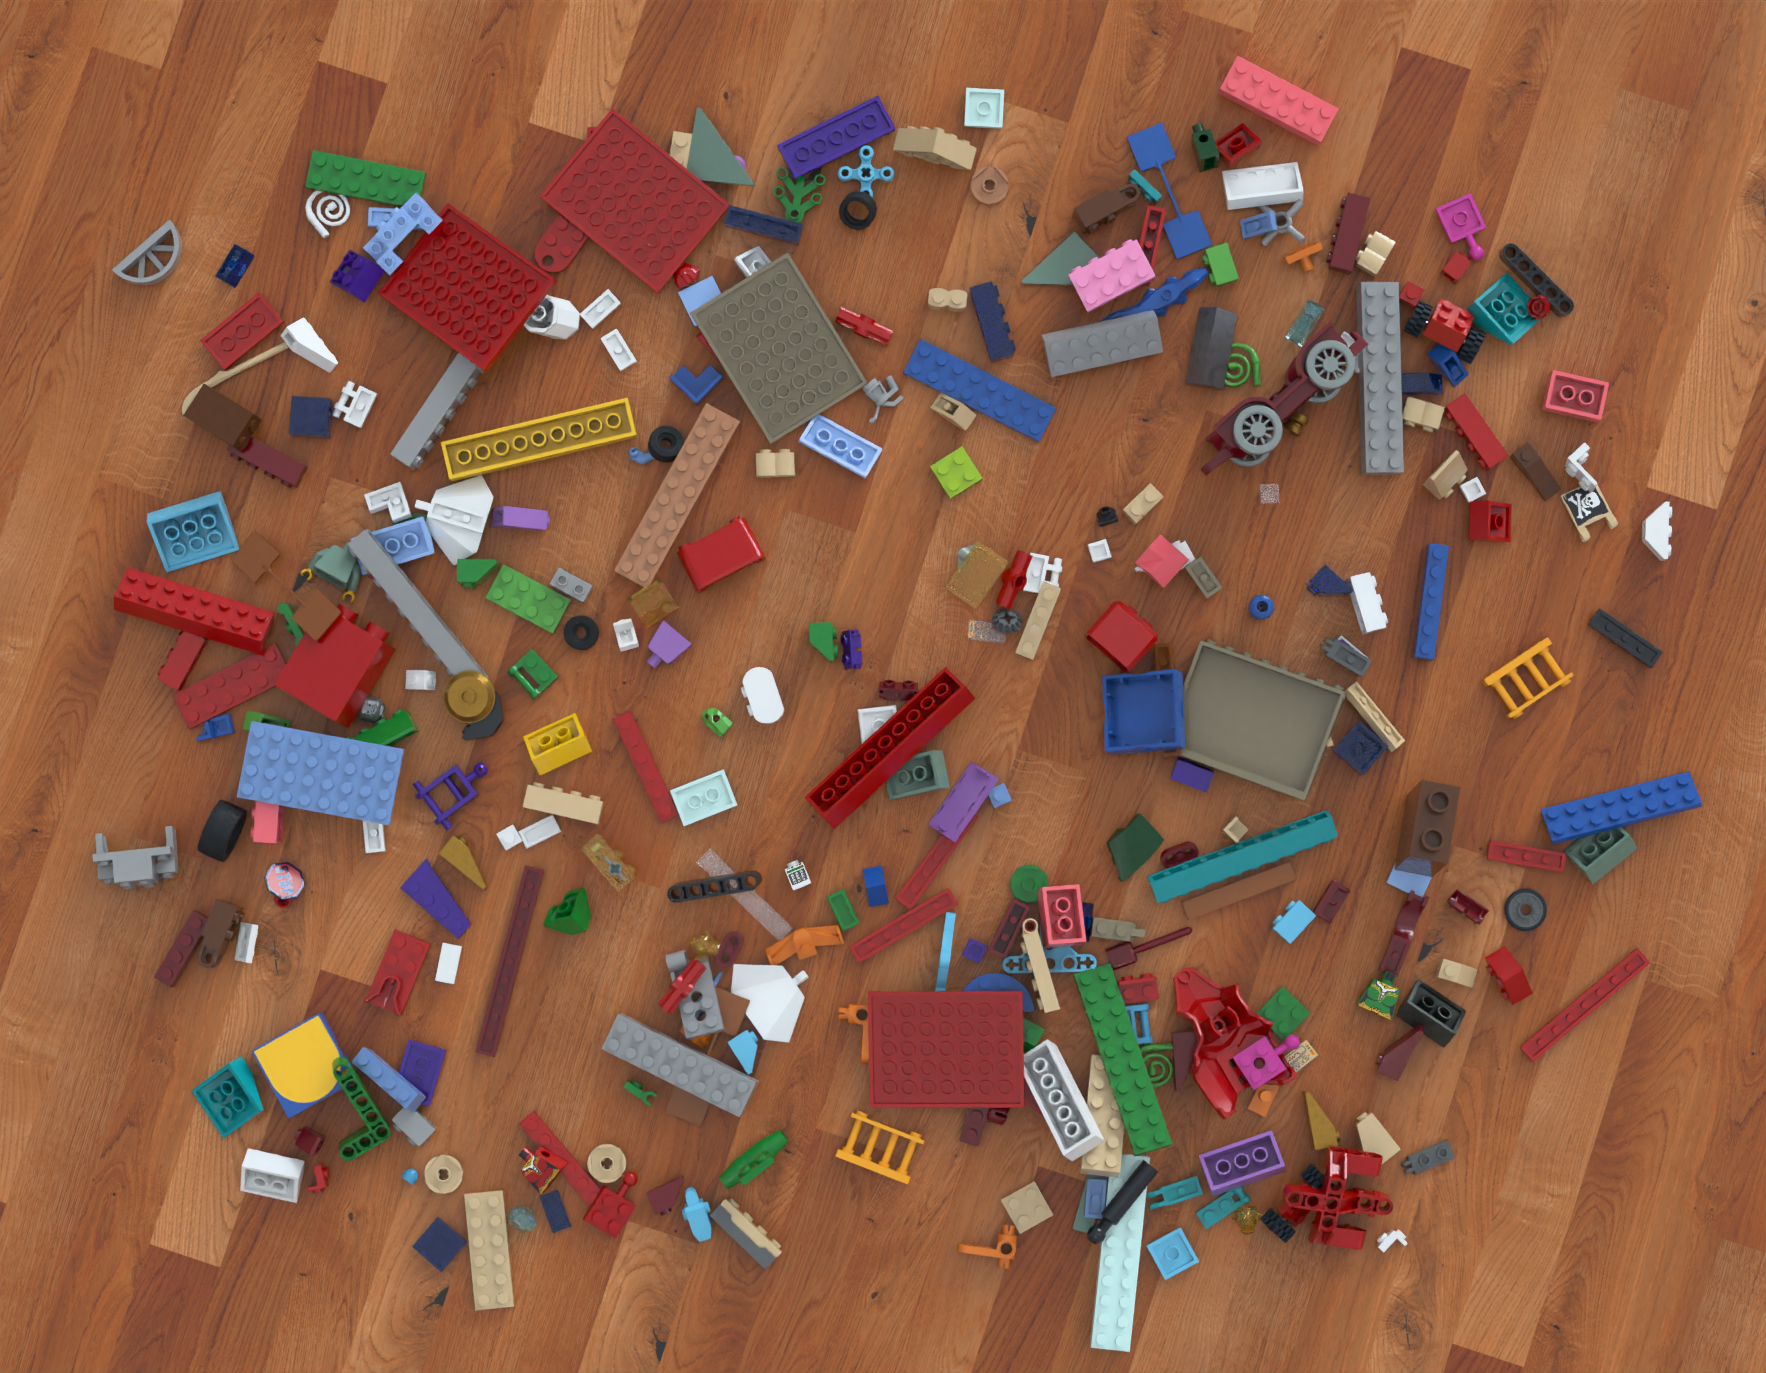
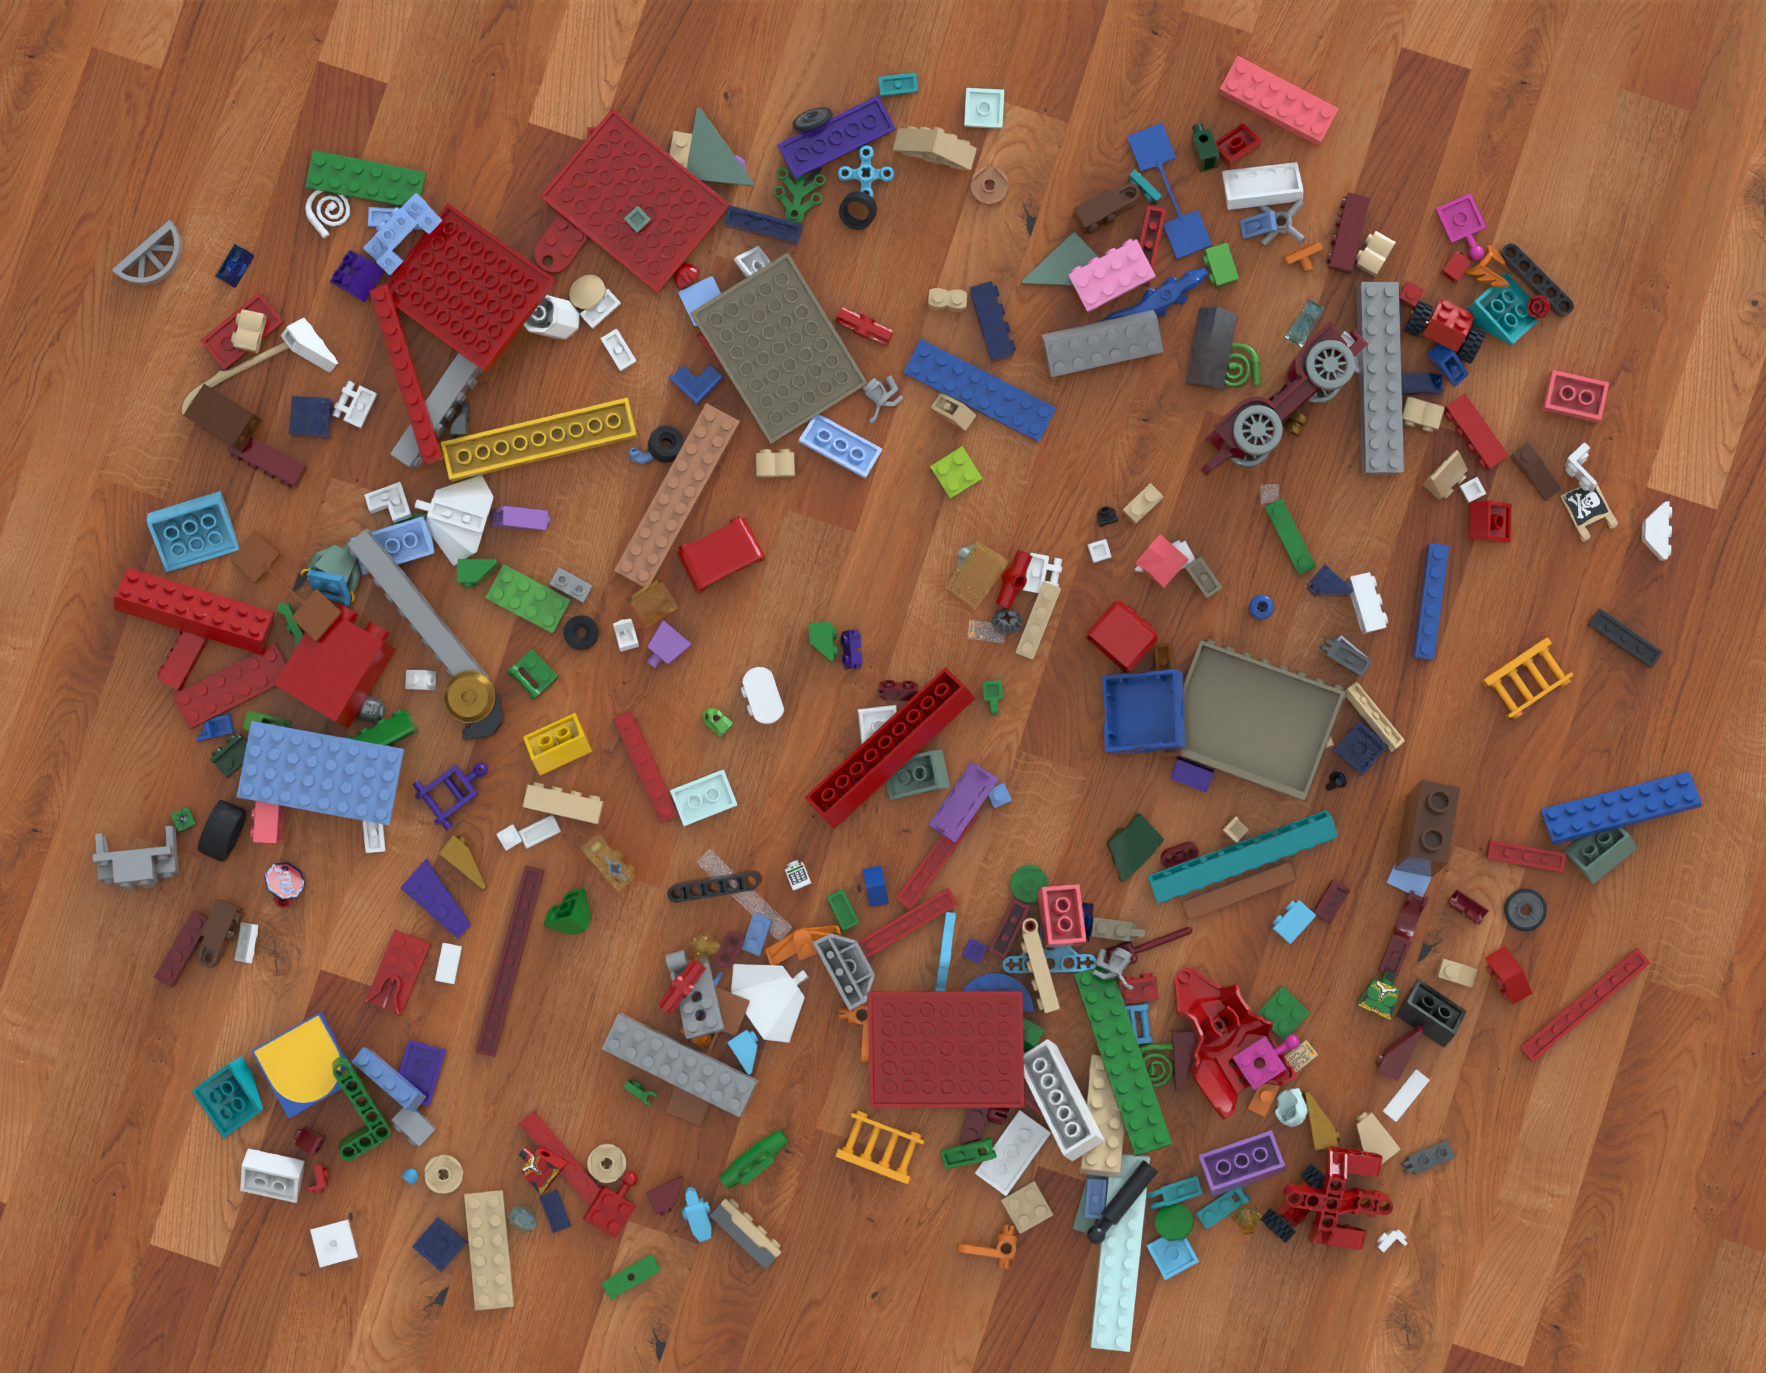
(183, 819): none -> green tile
(231, 756): none -> dark green bracket
(249, 331): none -> tan brick
(330, 583): none -> dark azure plate
(334, 1243): none -> white plate
(406, 374): none -> red plate
(460, 425): none -> dark grey slope
(587, 292): none -> tan dish
(621, 1283): none -> green tile
(637, 219): none -> sand green plate
(757, 934): none -> medium blue plate
(812, 119): none -> wheel
(846, 967): none -> light grey wedge
(898, 84): none -> teal plate
(967, 1153): none -> green plate
(993, 692): none -> green plate
(1014, 1152): none -> white plate
(1118, 962): none -> light grey piece
(1174, 1222): none -> green tile
(1289, 536): none -> green plate
(1291, 1107): none -> light aqua hair
(1337, 780): none -> black plate
(1406, 1095): none -> white sticker
(1488, 275): none -> orange piece

